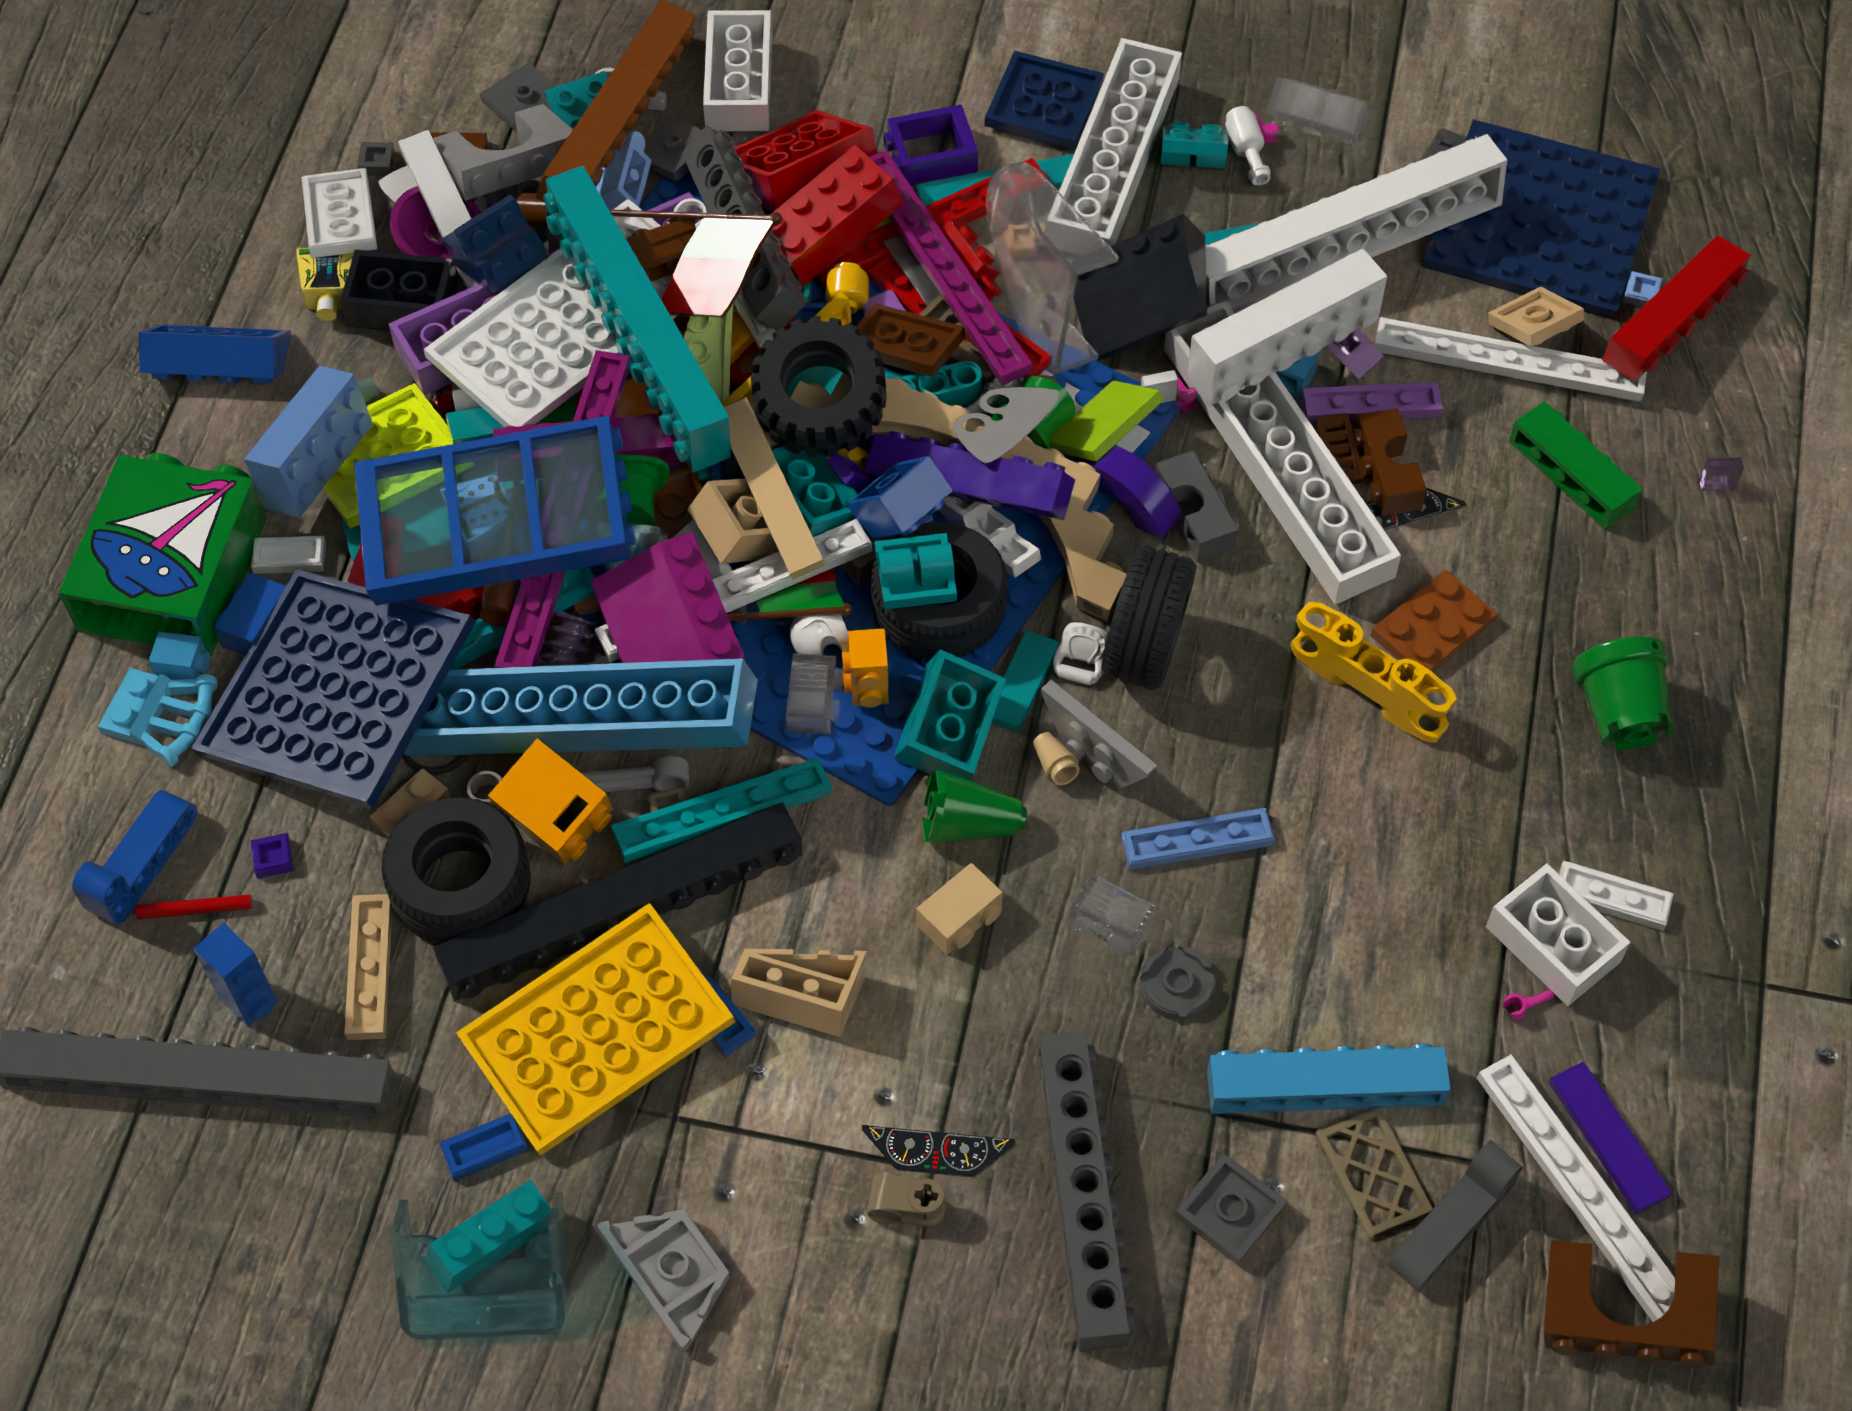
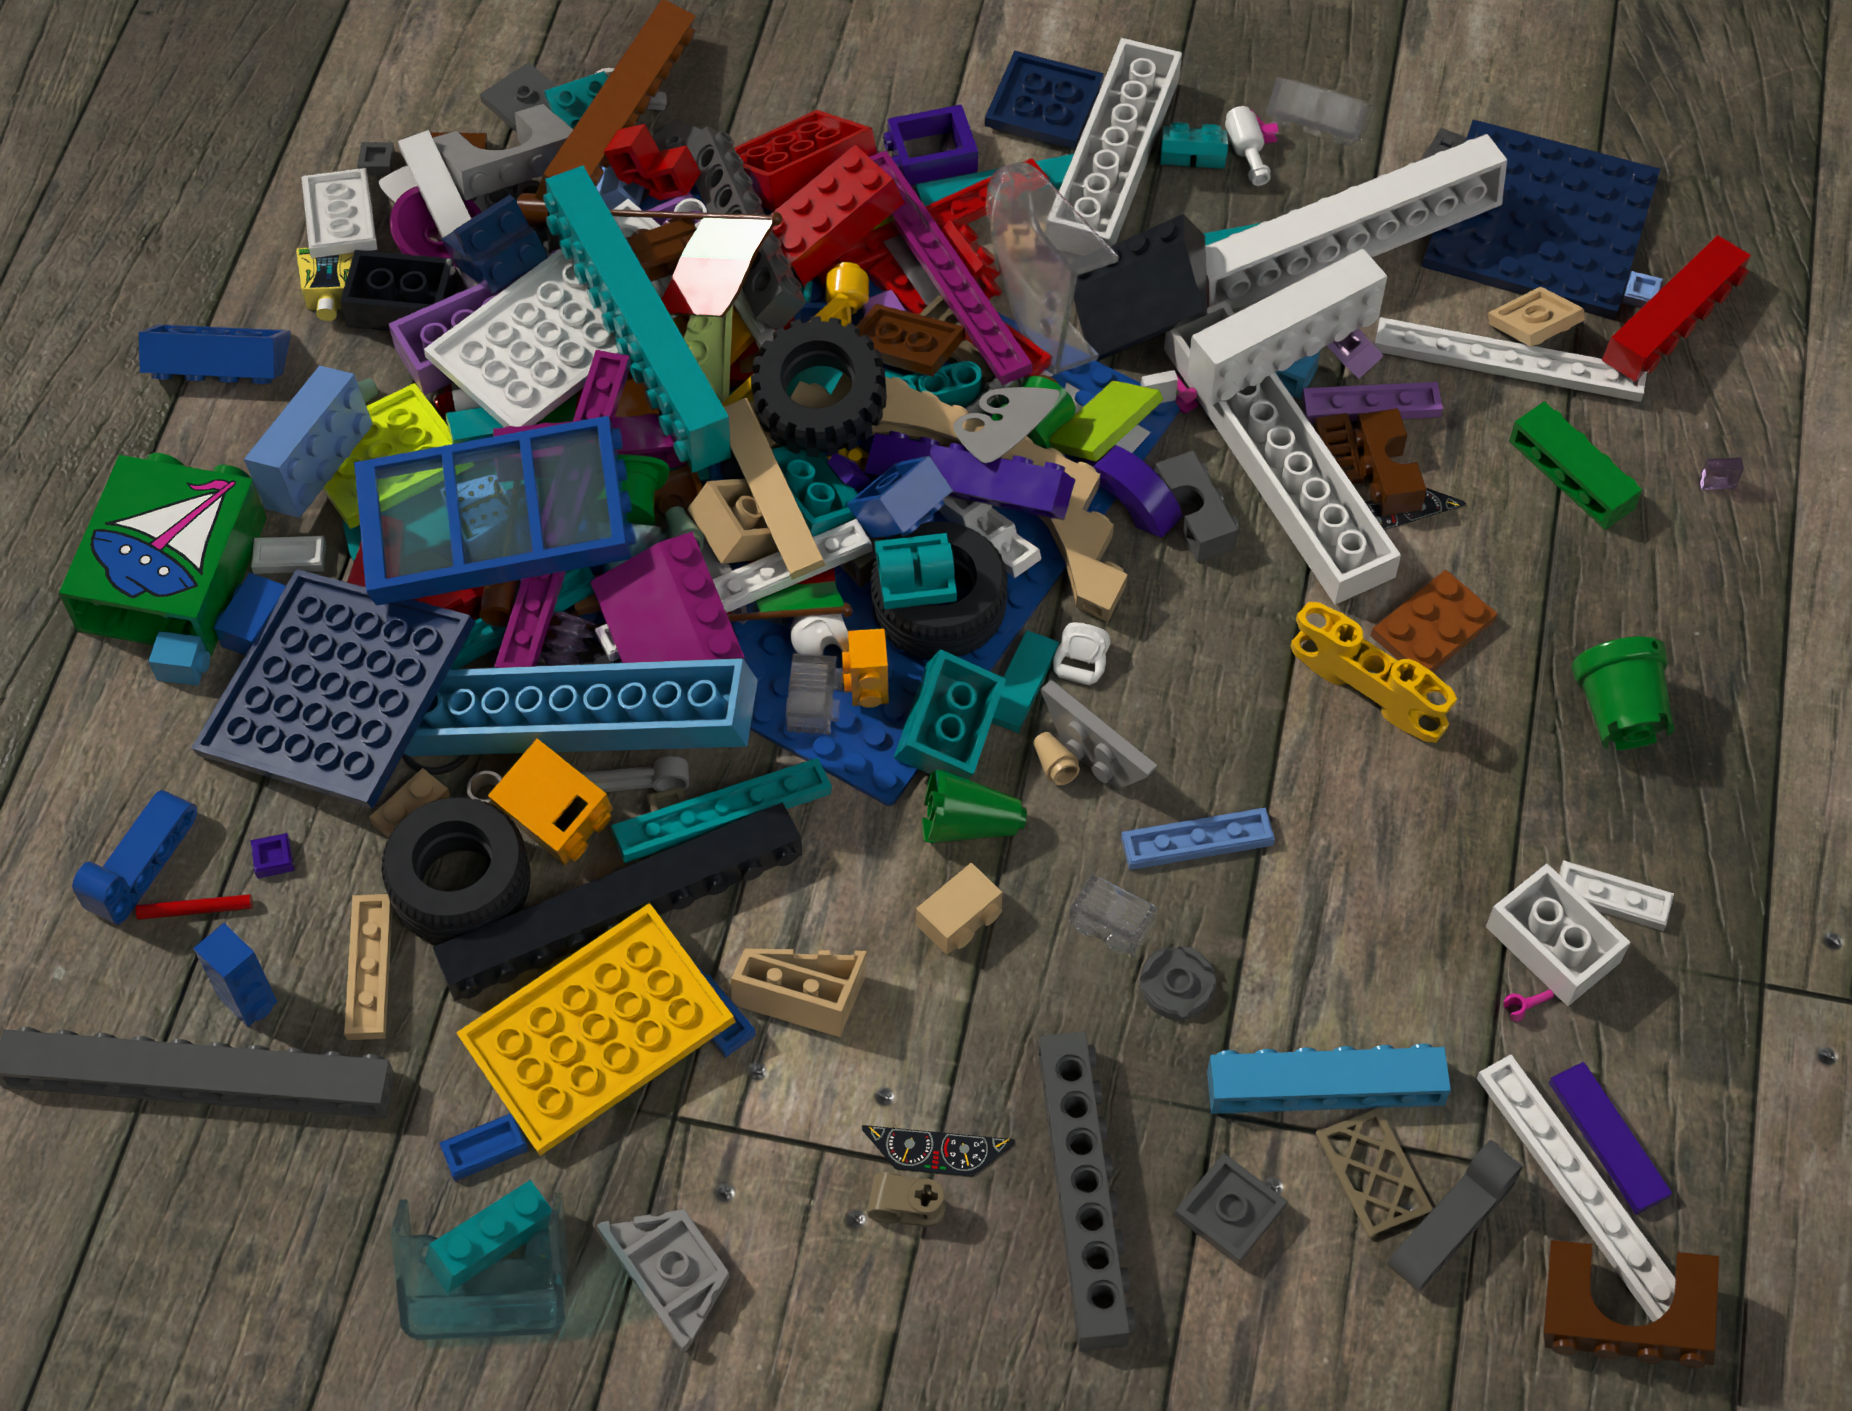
(140, 703): medium azure plate -> none
(638, 160): none -> red brick
(680, 523): none -> sand green cone
(738, 70): white brick -> none
(1148, 617): black tyre -> none

